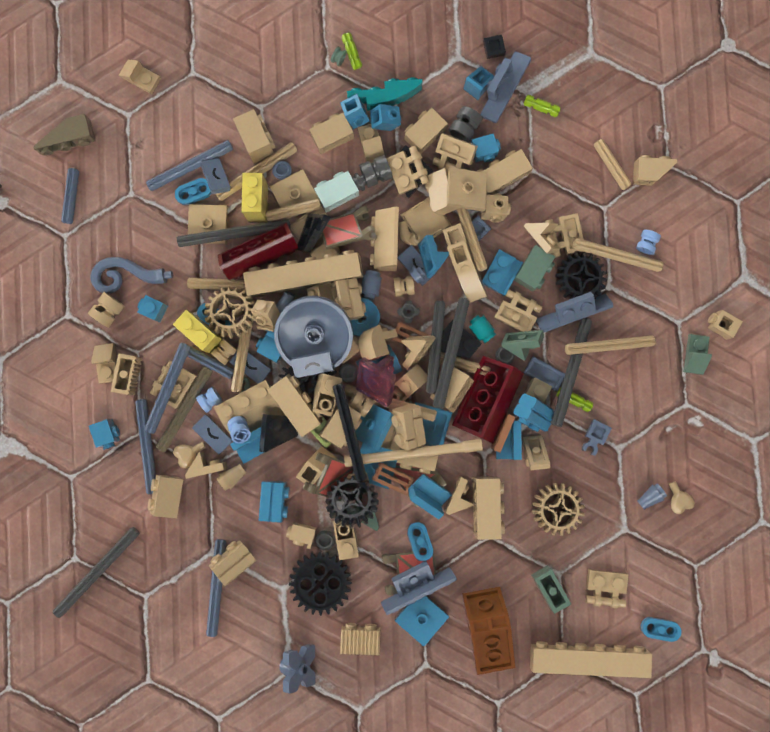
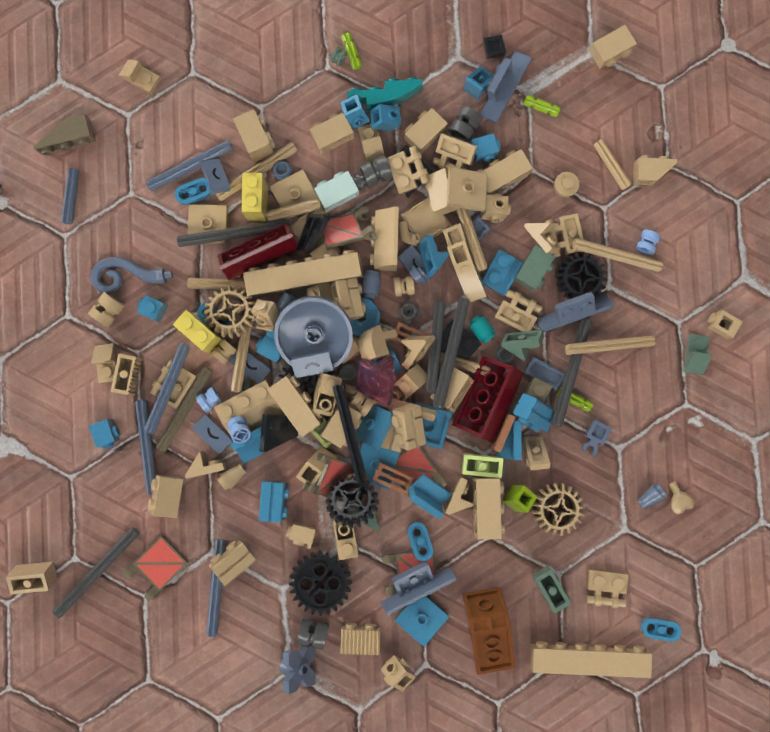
(31, 578): none -> tan brick
(158, 564): none -> coral flag
(186, 454): tan rock -> none
(210, 363): sand blue axle -> none
(320, 633): none -> dark grey wheel
(325, 540): dark grey plate -> none
(398, 673): none -> tan brick
(425, 464): tan slope -> none
(465, 446): tan piece -> none
(482, 465): none -> yellowish green brick
(519, 498): none -> lime brick
(566, 184): none -> tan wheel
(612, 47): none -> tan brick

